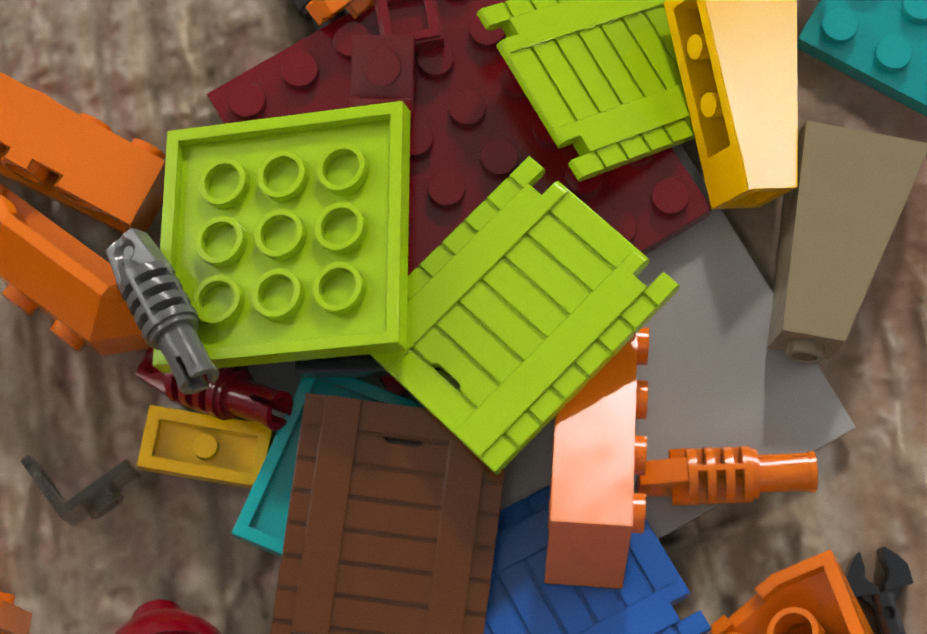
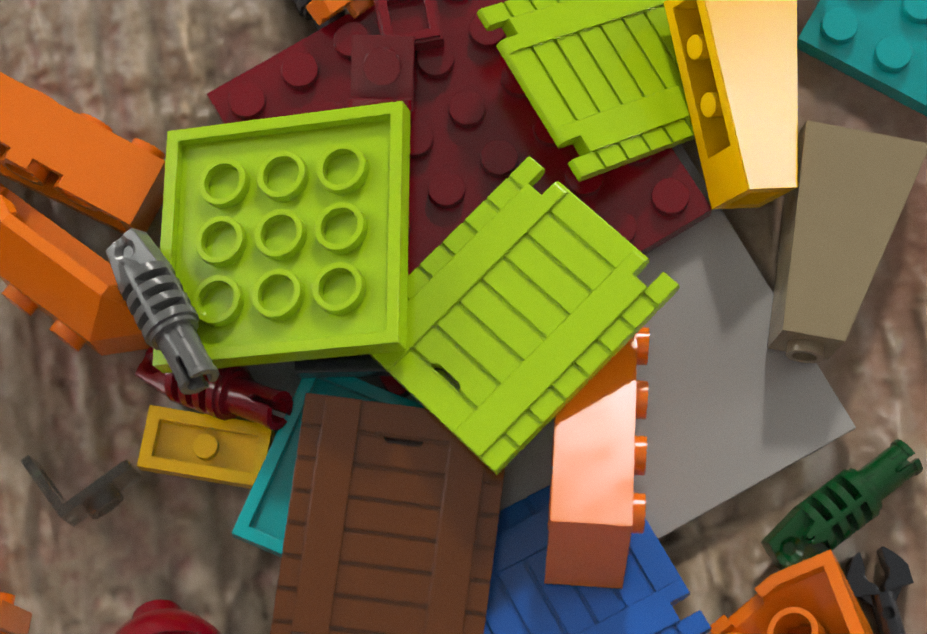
(726, 475): orange hinge -> none
(840, 507): none -> dark green hinge

